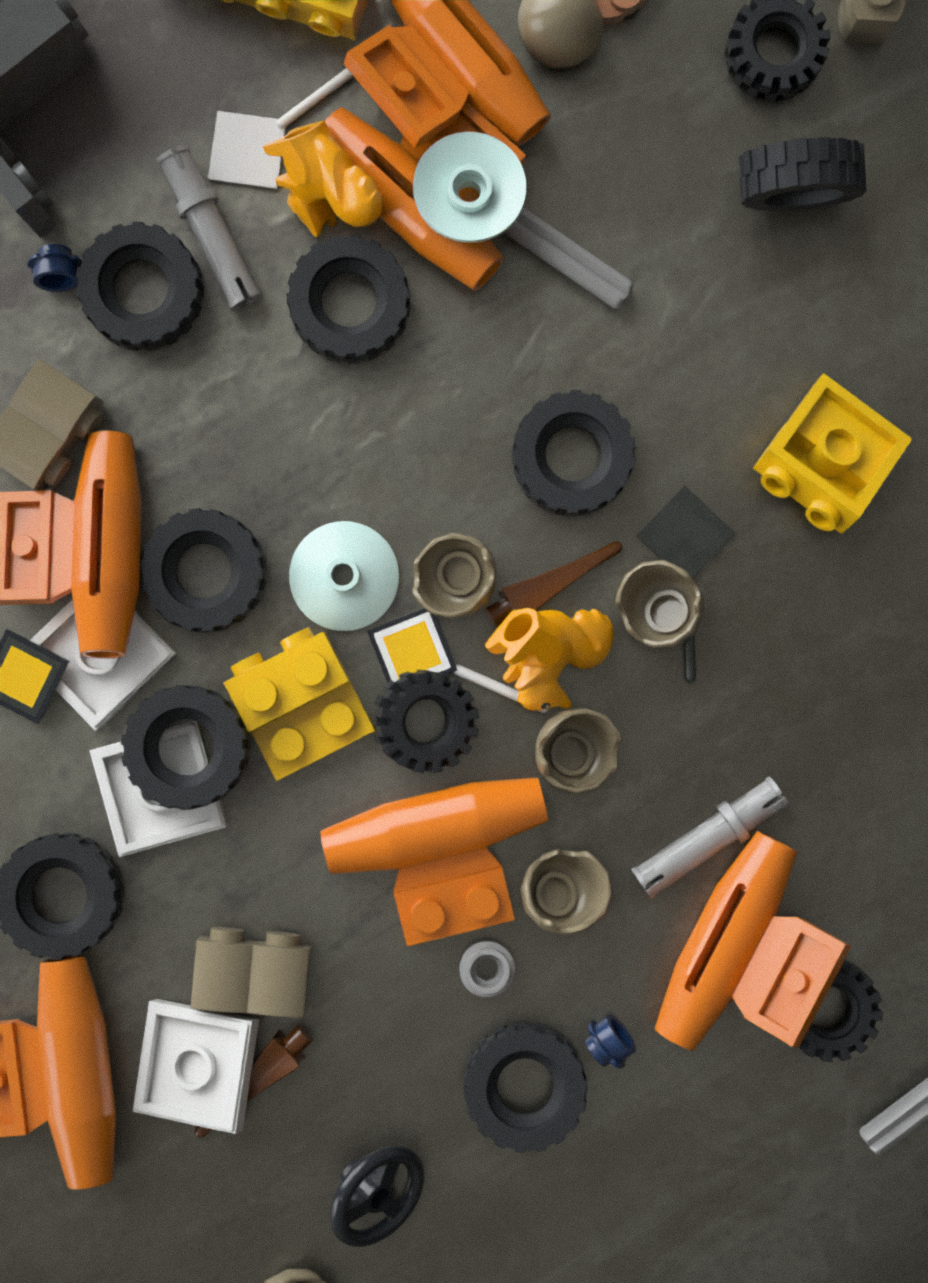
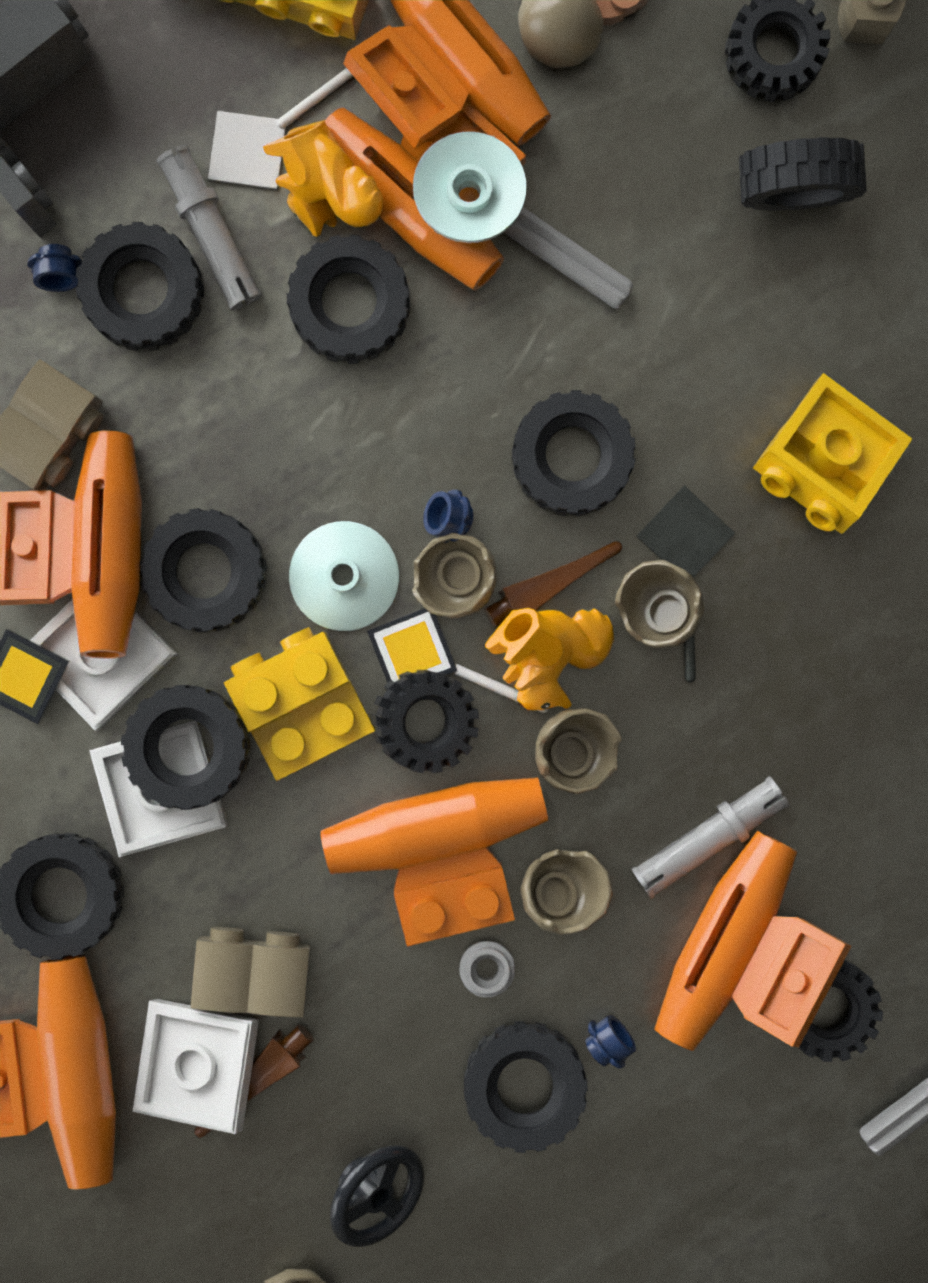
(448, 514): none -> dark blue plate

